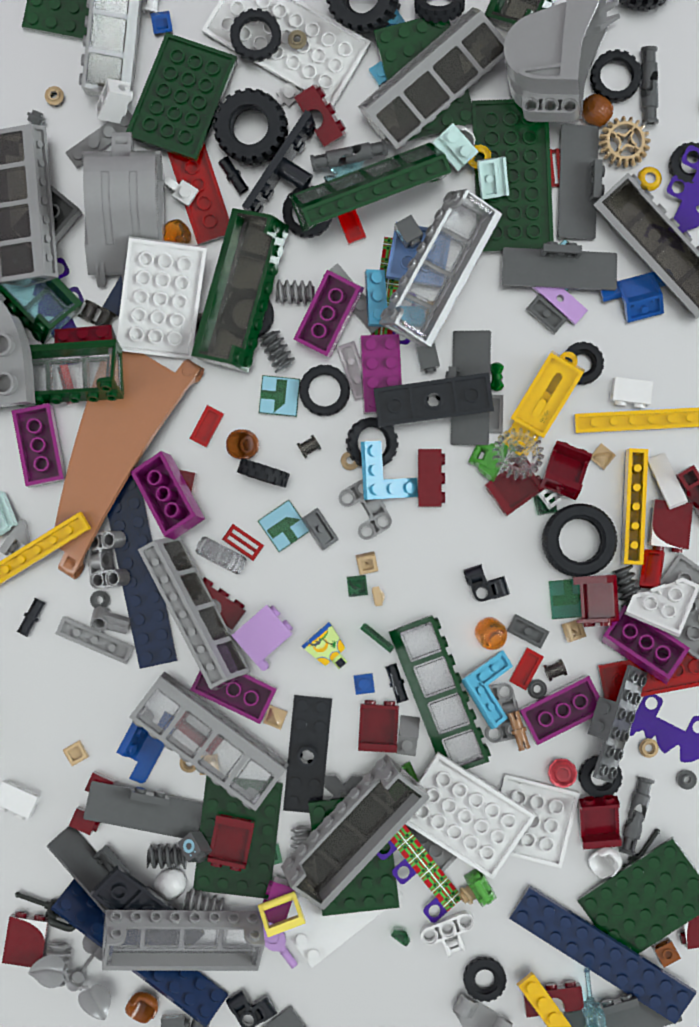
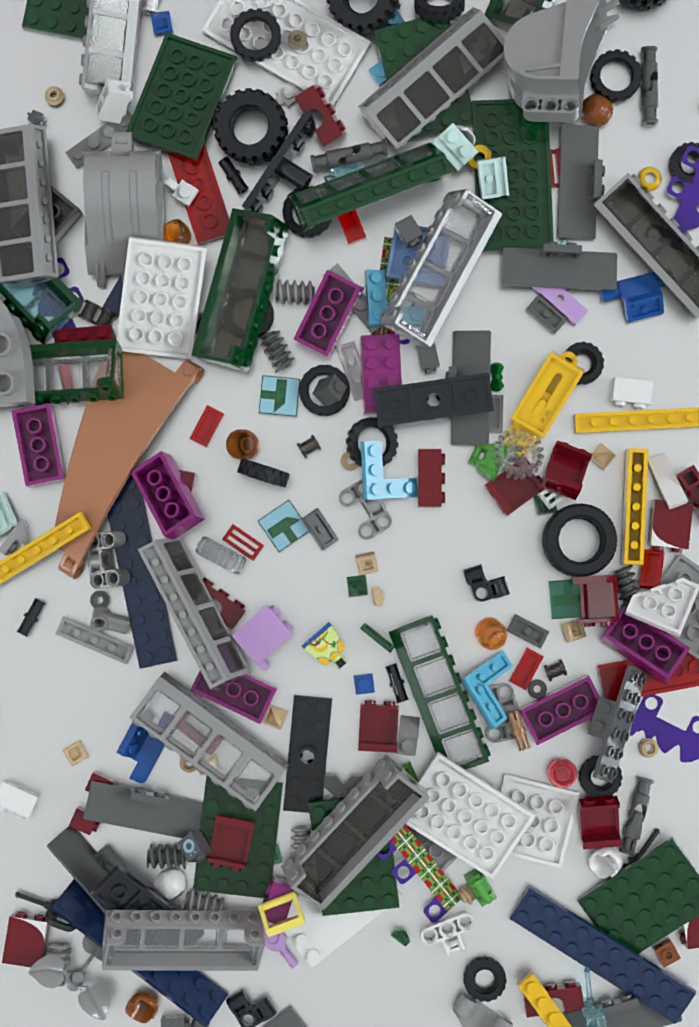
(329, 390): none -> dark grey brick
(619, 137): tan gear -> none
(686, 773): dark grey plate -> none

